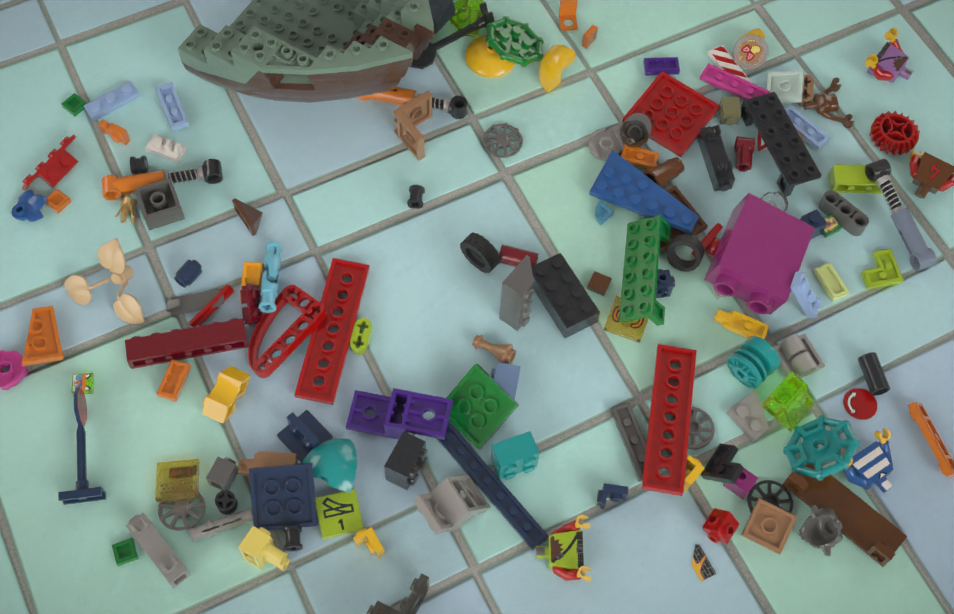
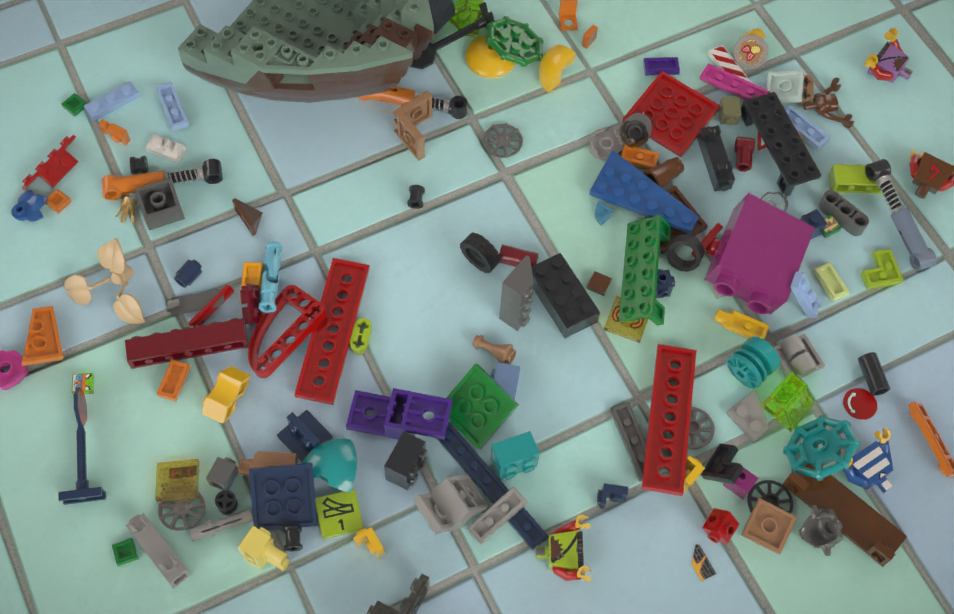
(497, 515): none -> light grey tile
(899, 133): red gear -> none

